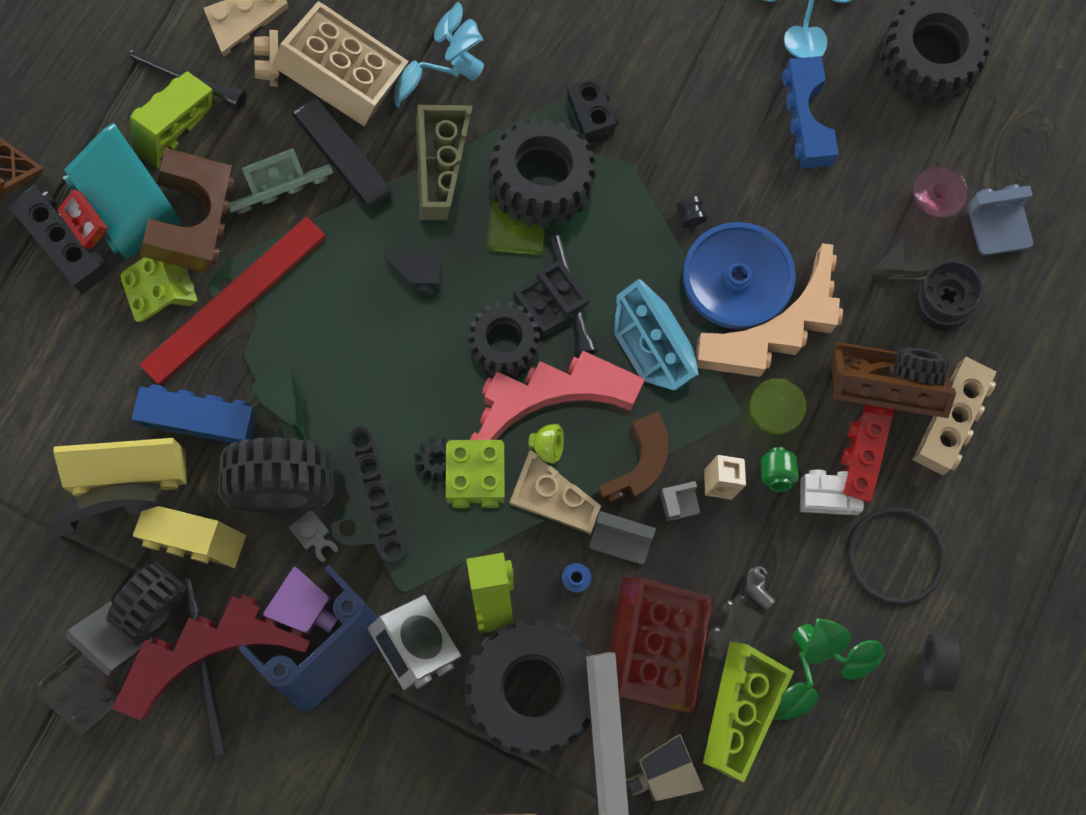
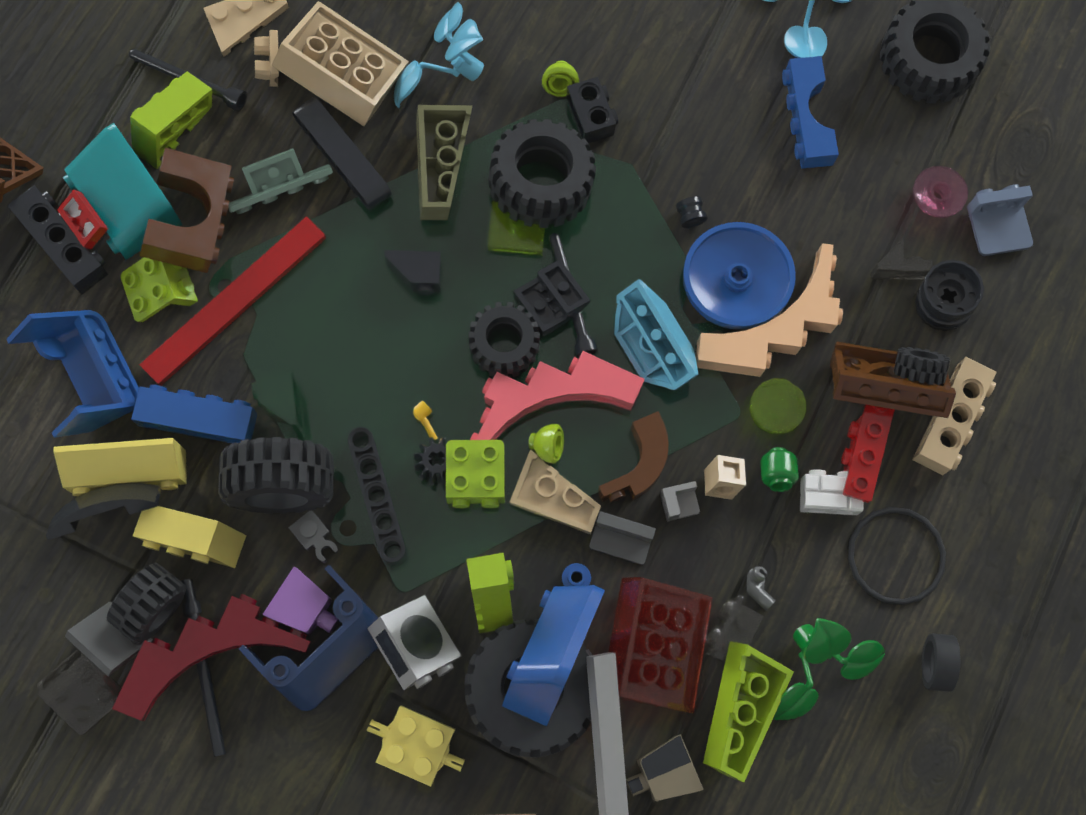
(91, 362): none -> blue windscreen
(415, 745): none -> light yellow plate
(420, 412): none -> yellow hand
(551, 651): none -> blue windscreen
(558, 77): none -> lime brick

